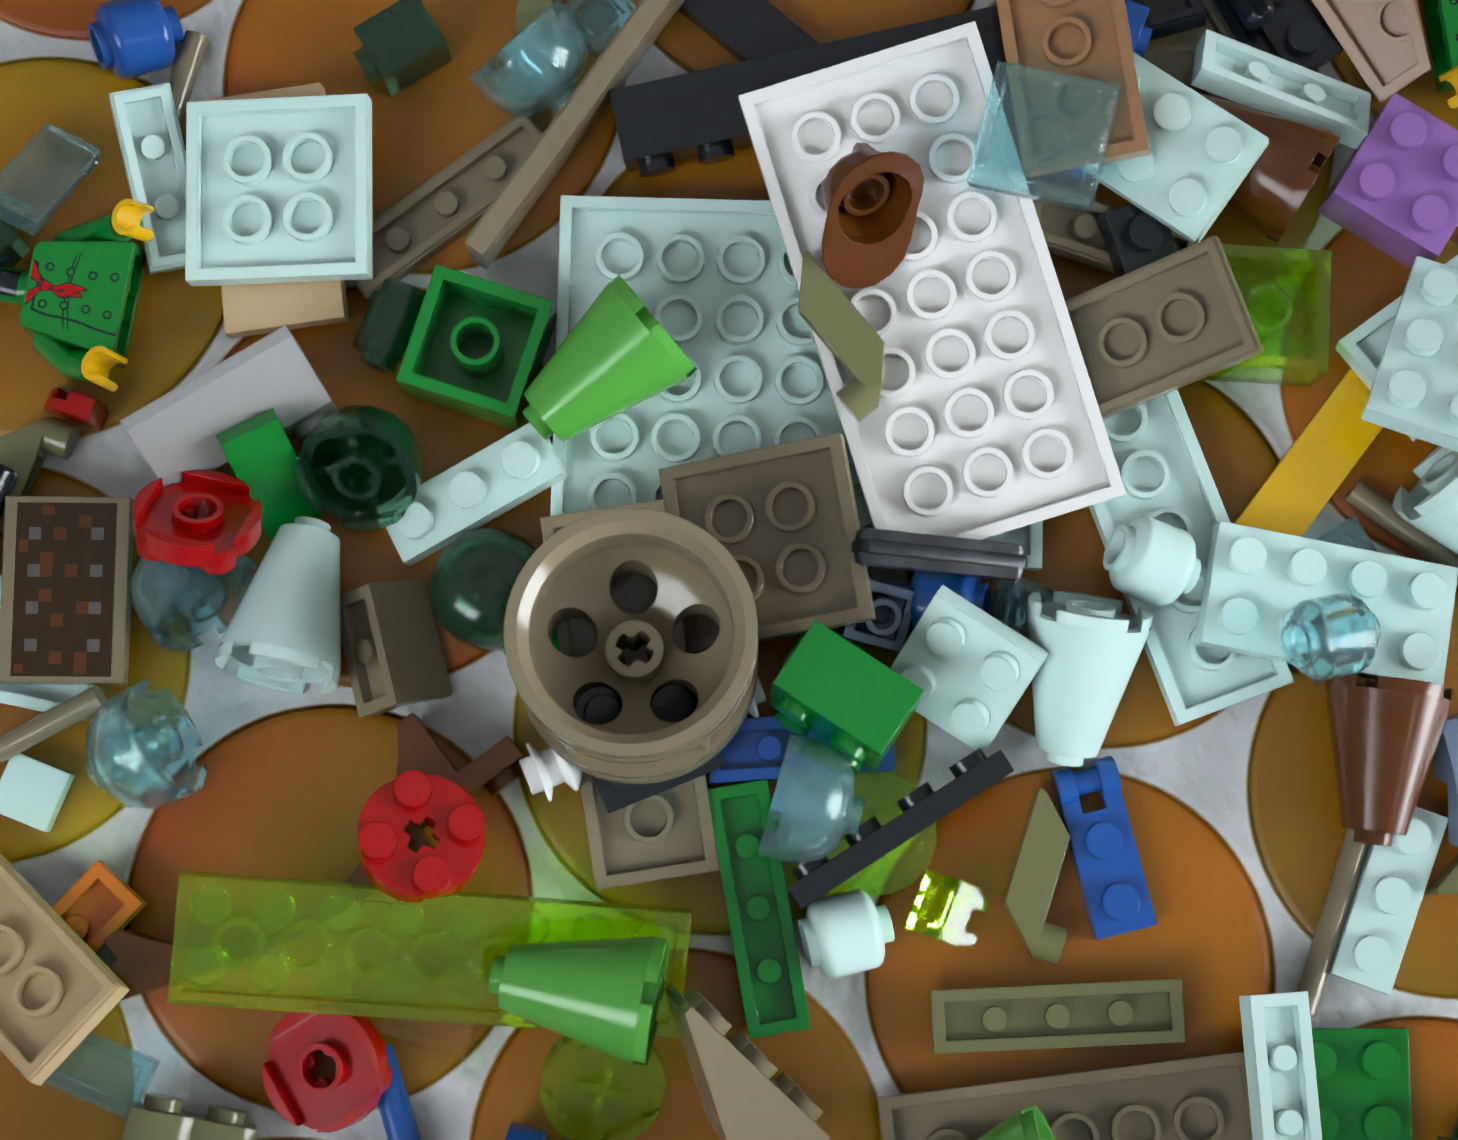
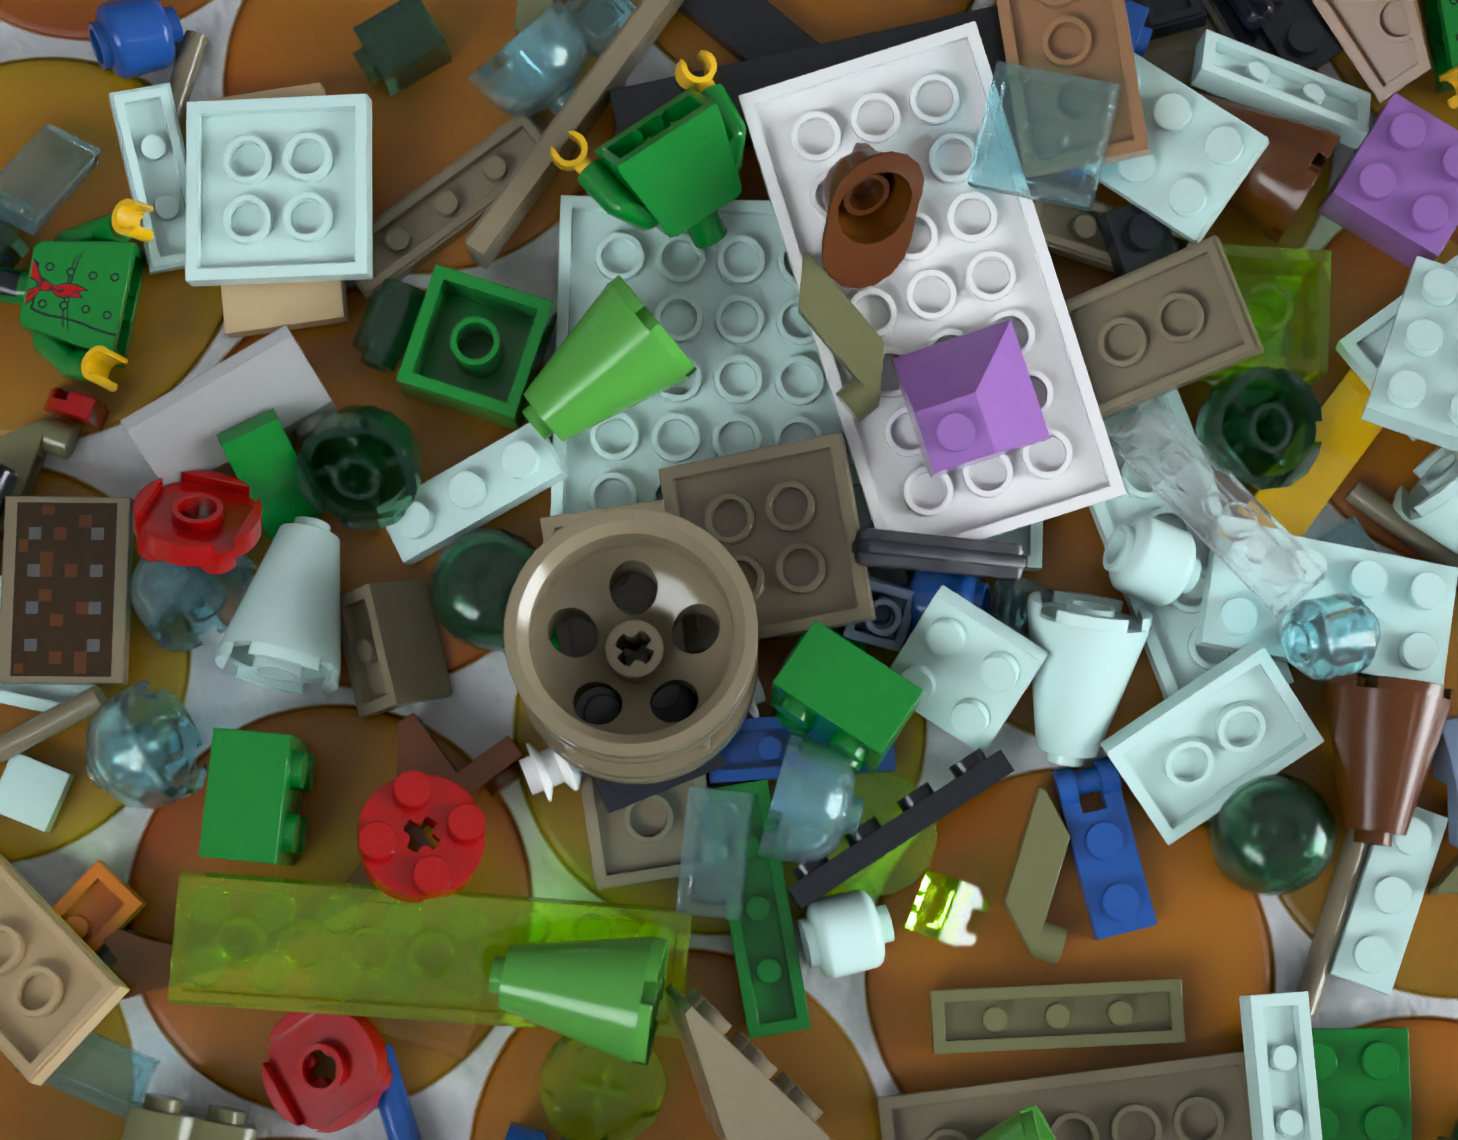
(256, 797): none -> green brick
(672, 163): none -> green torso
(715, 852): none -> clear light blue plate
(970, 398): none -> medium lavender slope
(1211, 740): none -> light aqua plate
(1216, 507): none -> clear plate
(1261, 426): none -> clear green cylinder
(1273, 835): none -> clear green cylinder

